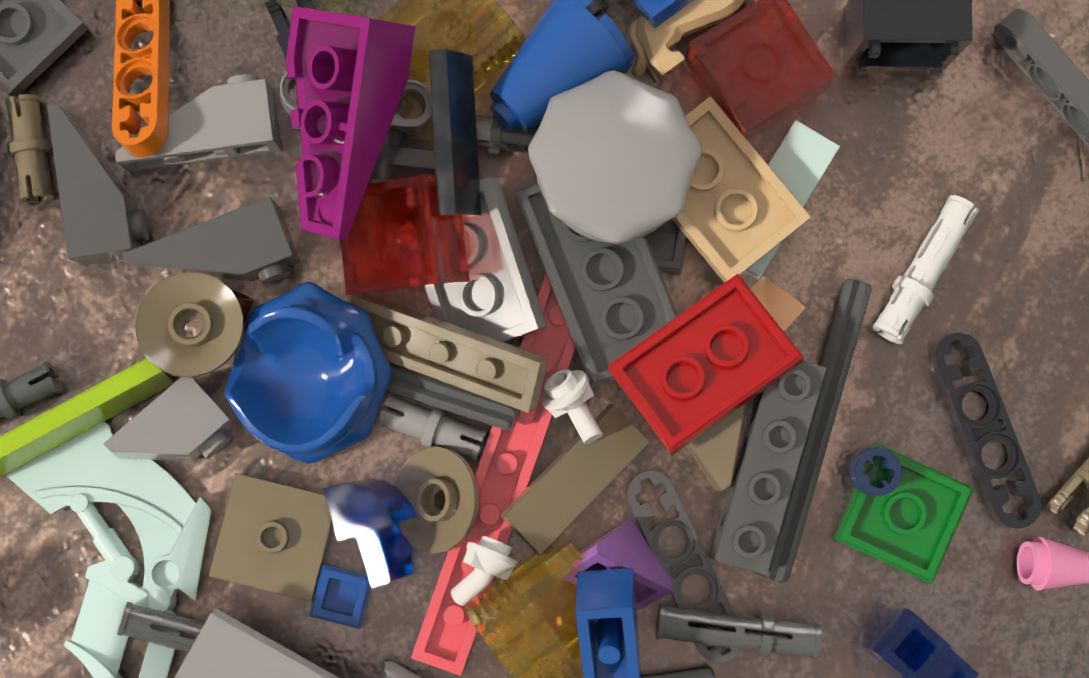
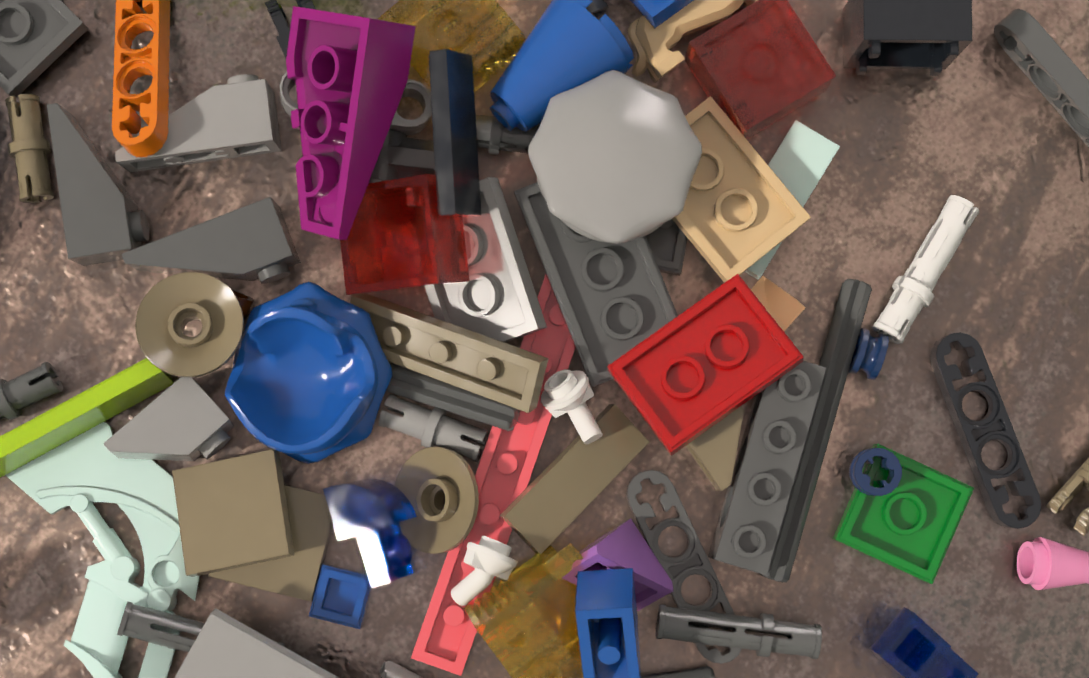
(232, 513): none -> dark tan tile
(869, 354): none -> dark blue bush

